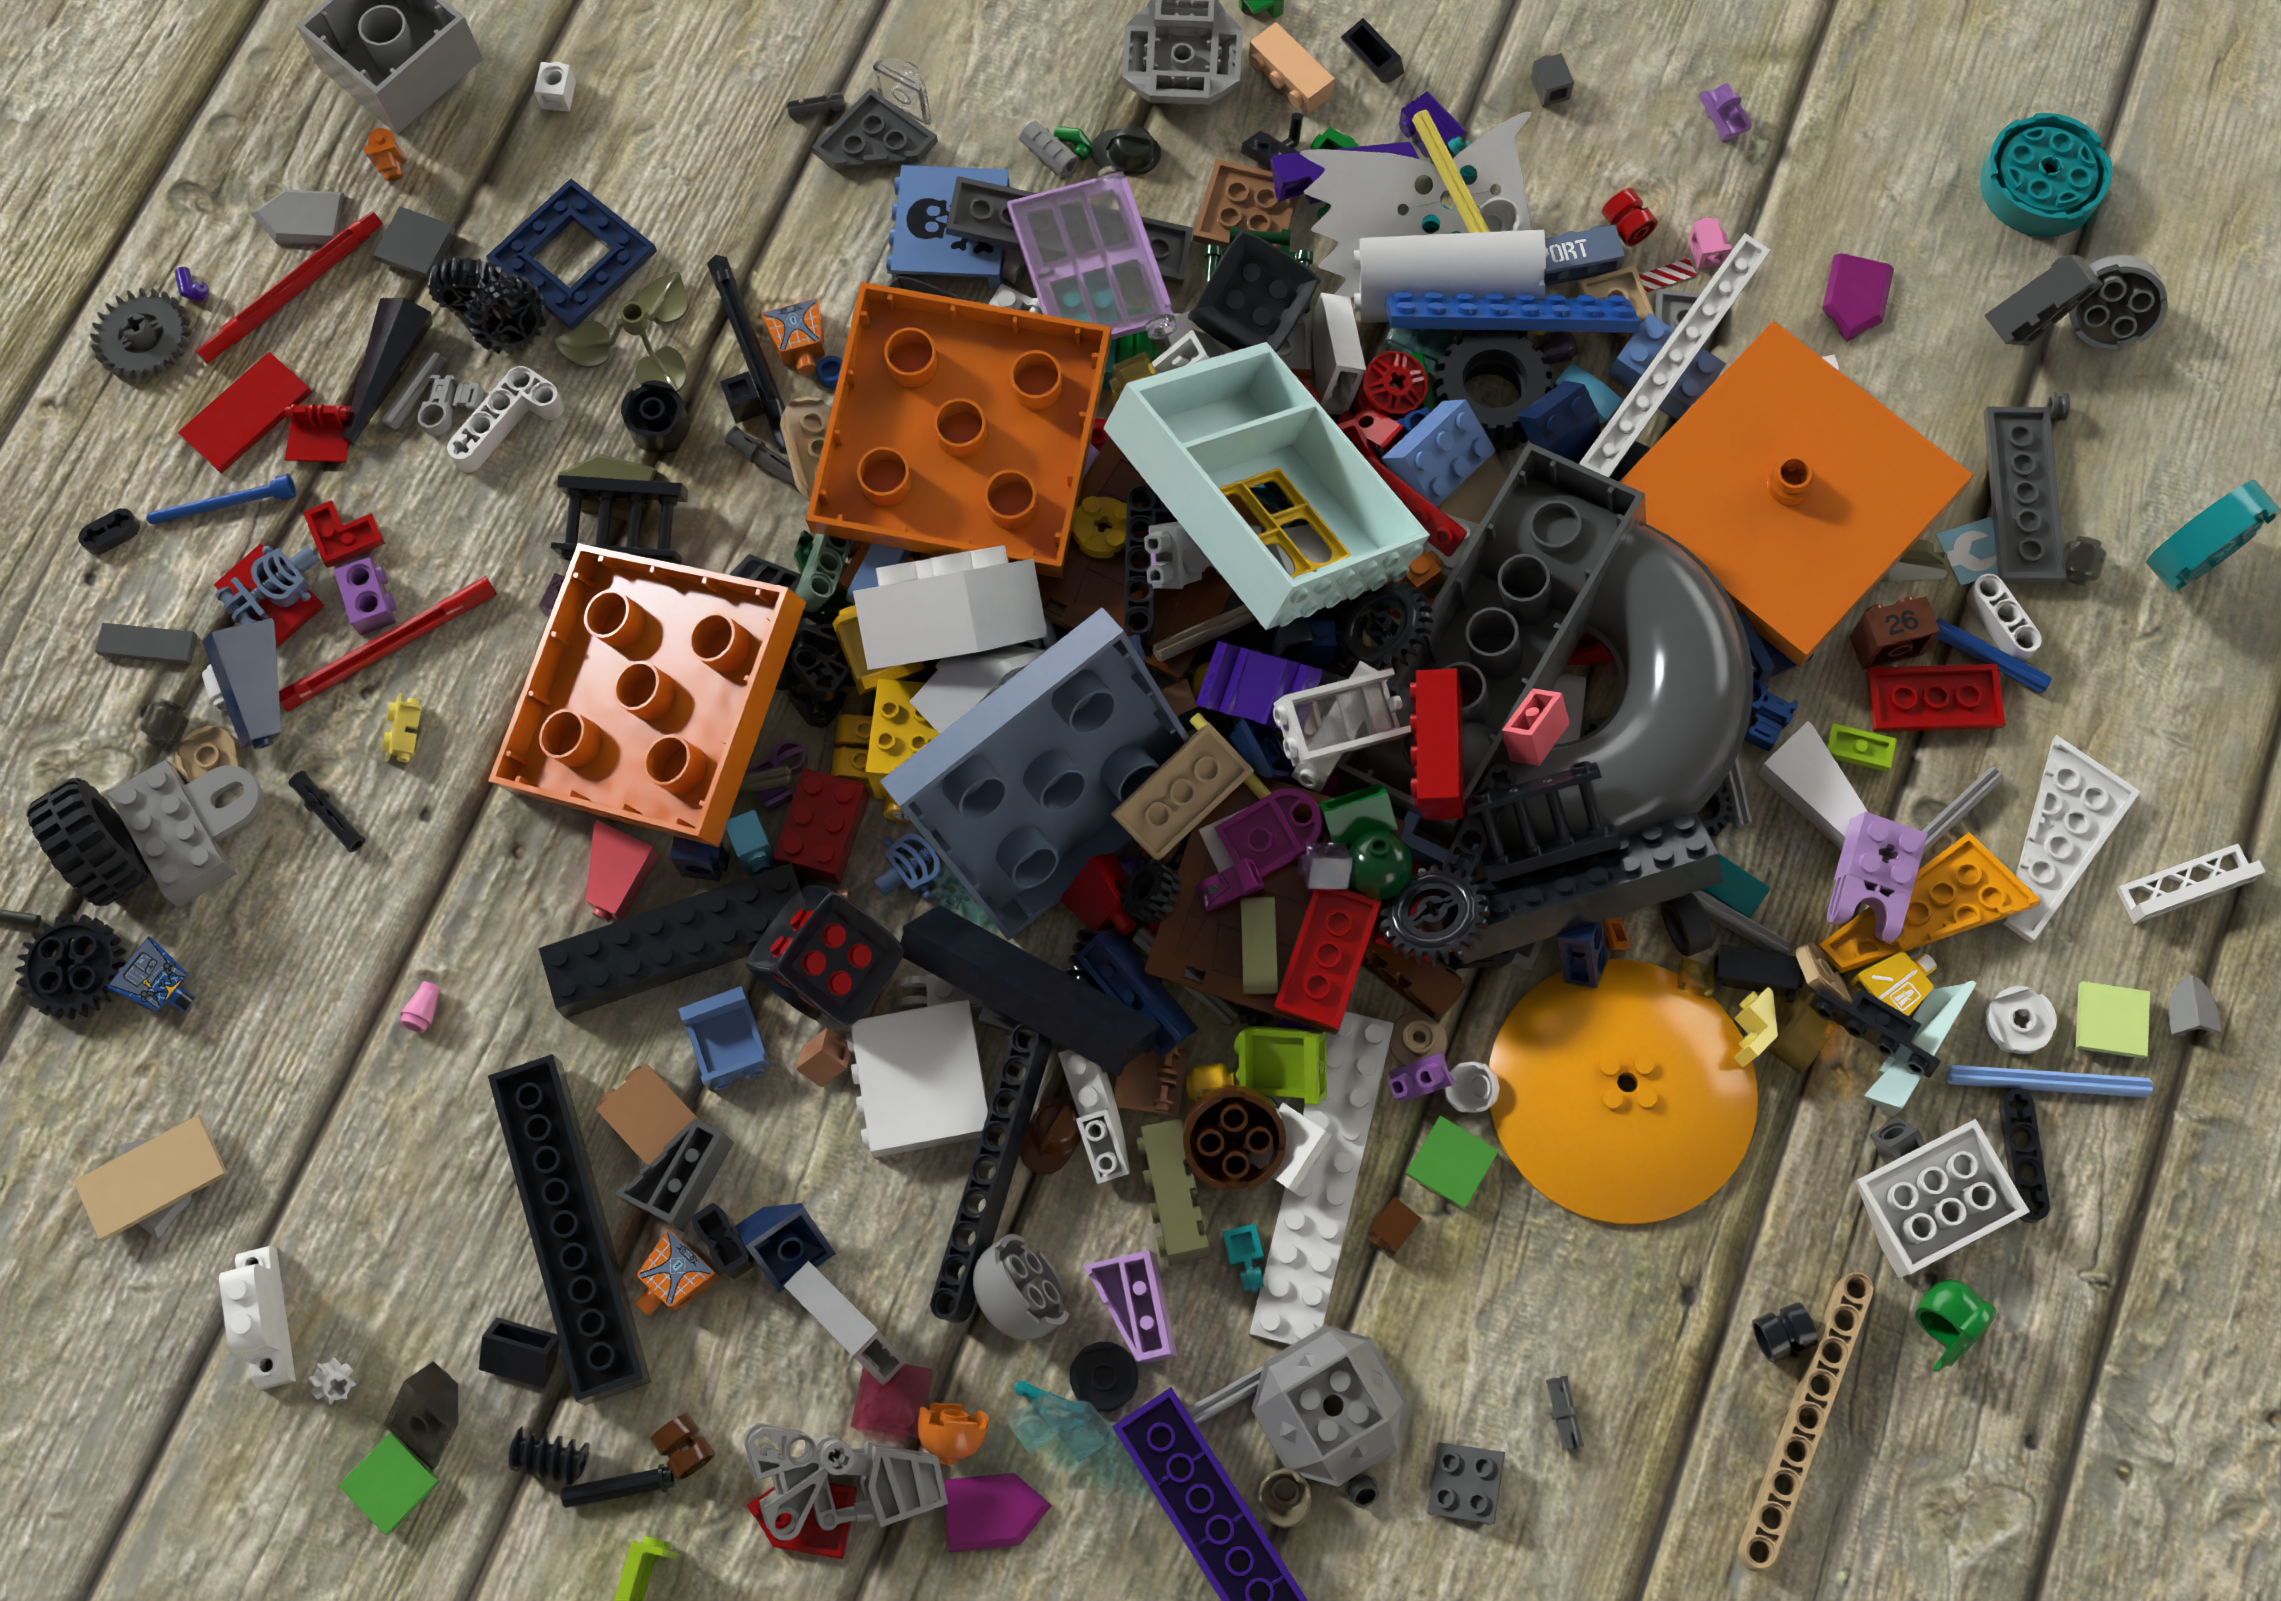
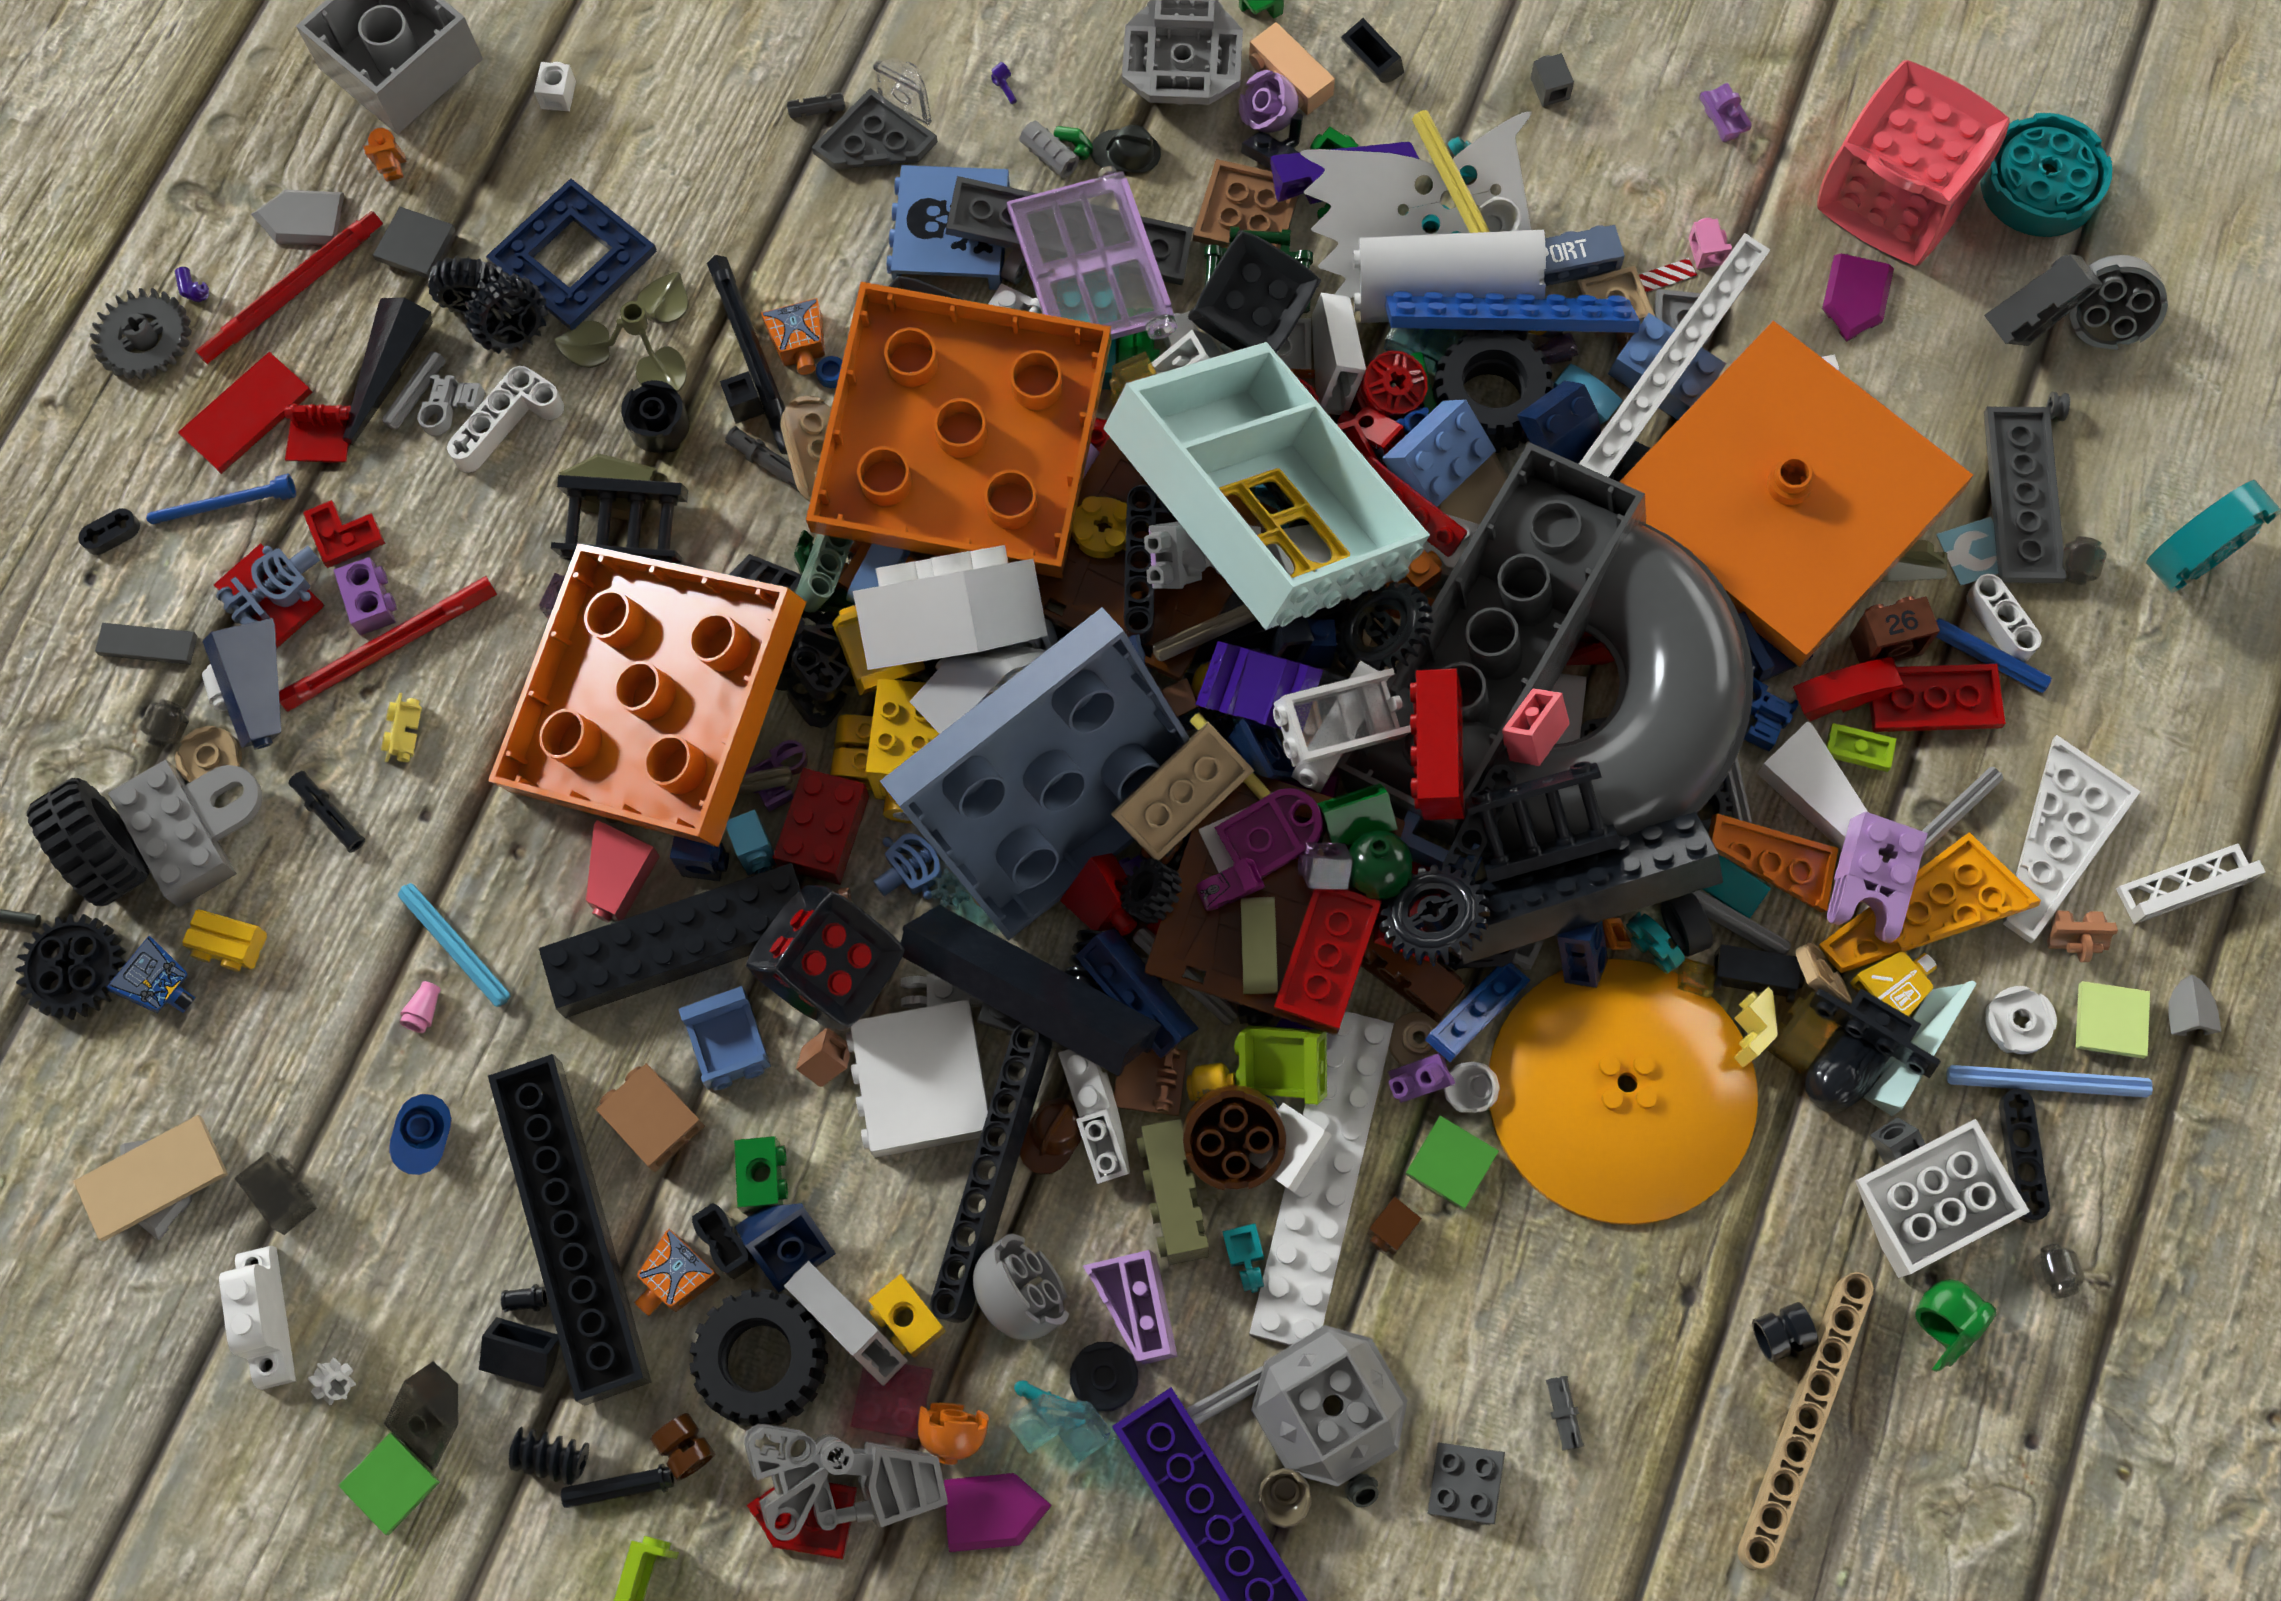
(224, 939): none -> yellow brick
(277, 1192): none -> clear smoke brick
(420, 1134): none -> blue piece
(454, 945): none -> medium azure axle
(521, 1299): none -> black pin
(679, 1175): dark grey wedge -> none
(724, 1328): none -> black tyre
(749, 1157): none -> green brick
(900, 1296): none -> yellow brick
(999, 75): none -> dark purple hand
(1268, 102): none -> lavender cylinder
(1443, 120): dark purple brick -> none
(1477, 1010): none -> blue tile
(1627, 215): red wheel -> none
(1652, 937): none -> teal plate
(1782, 859): none -> orange wing
(1843, 1072): none -> black hair
(1847, 687): none -> red slope
(1911, 162): none -> coral piece
(2058, 1271): none -> clear smoke head
(2083, 937): none -> nougat hips

